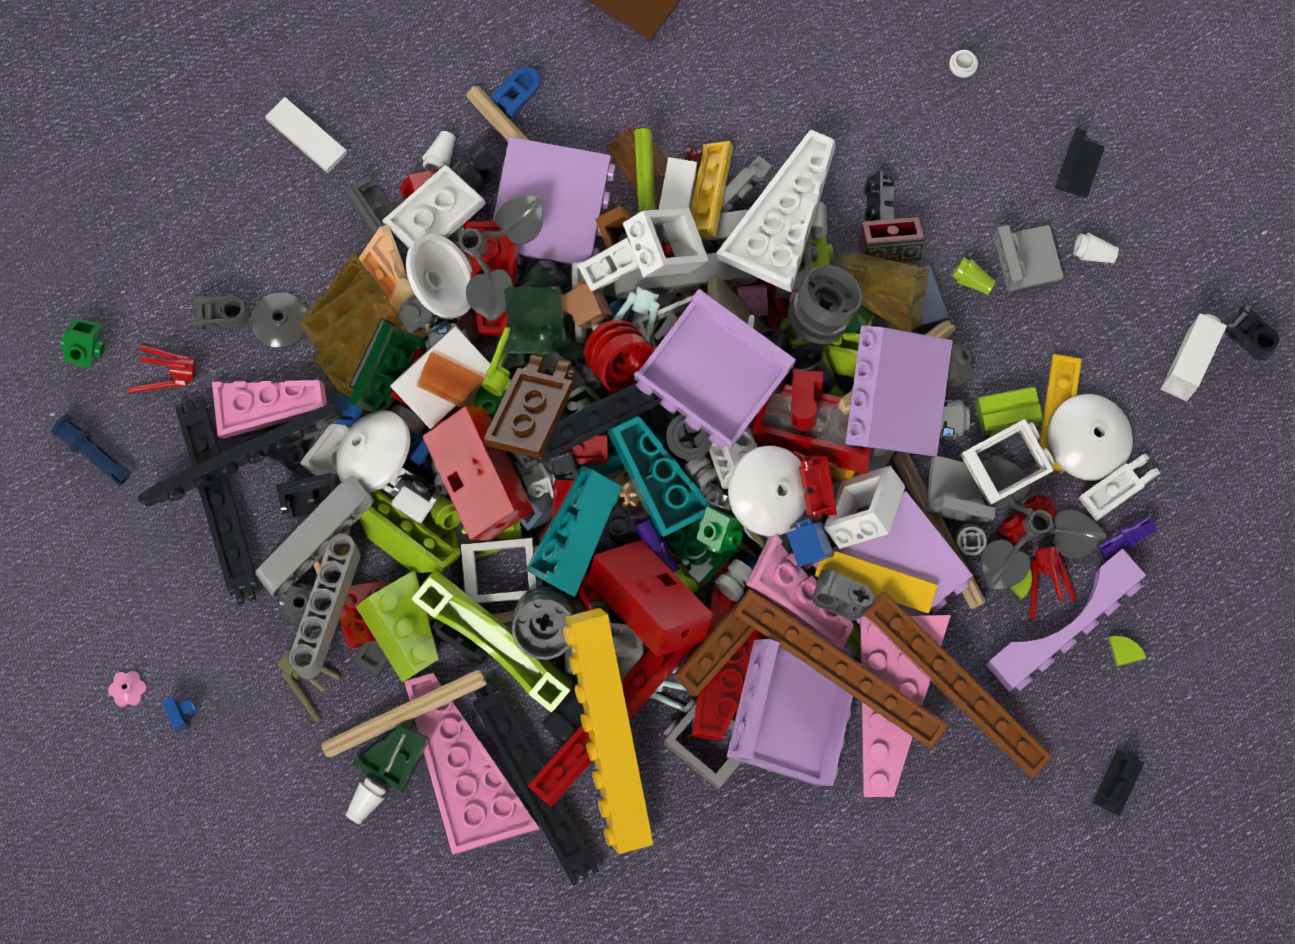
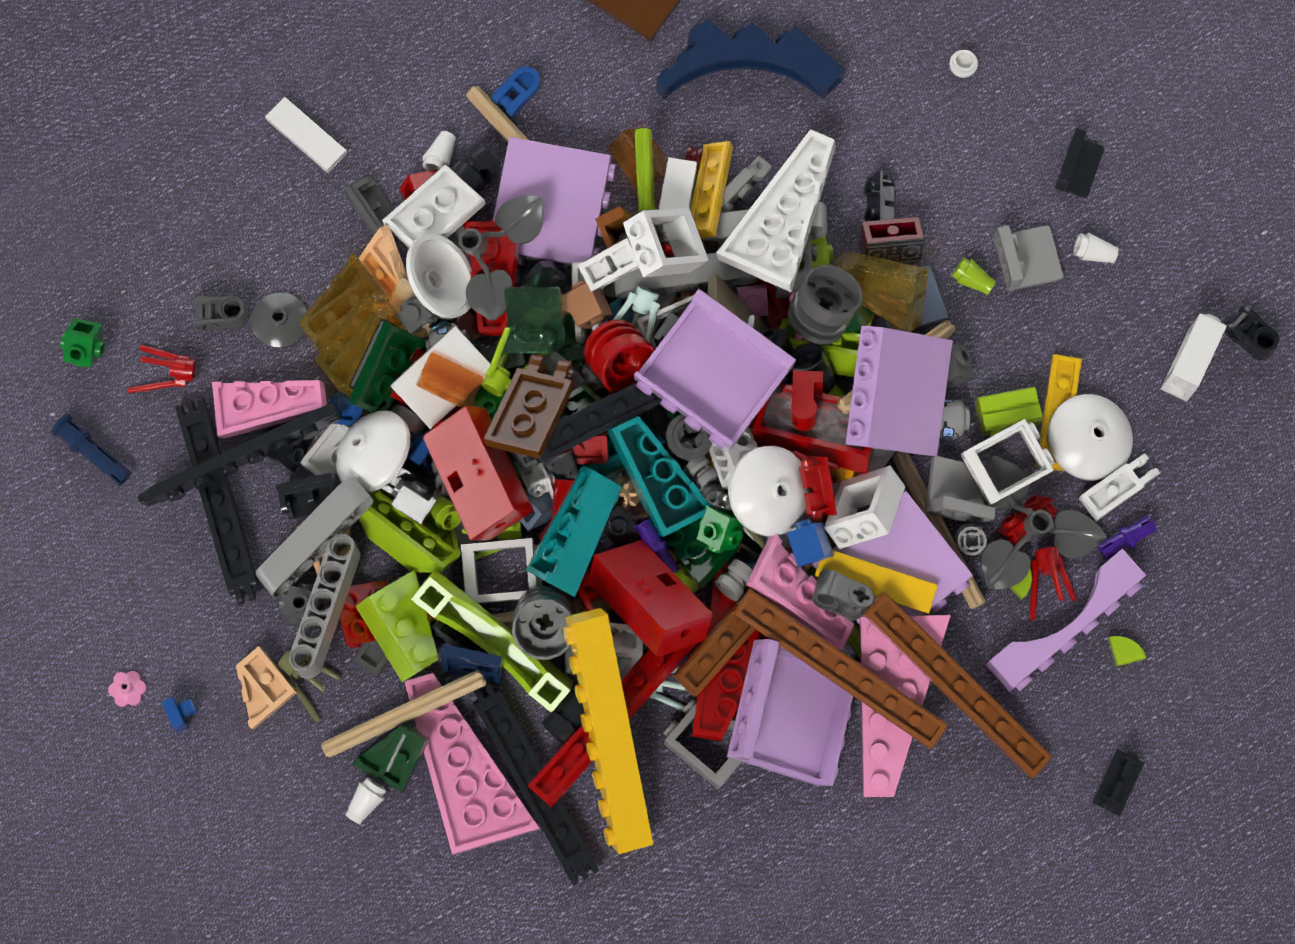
(262, 686): none -> light nougat wing
(462, 661): none -> dark blue tile
(713, 51): none -> dark blue arch

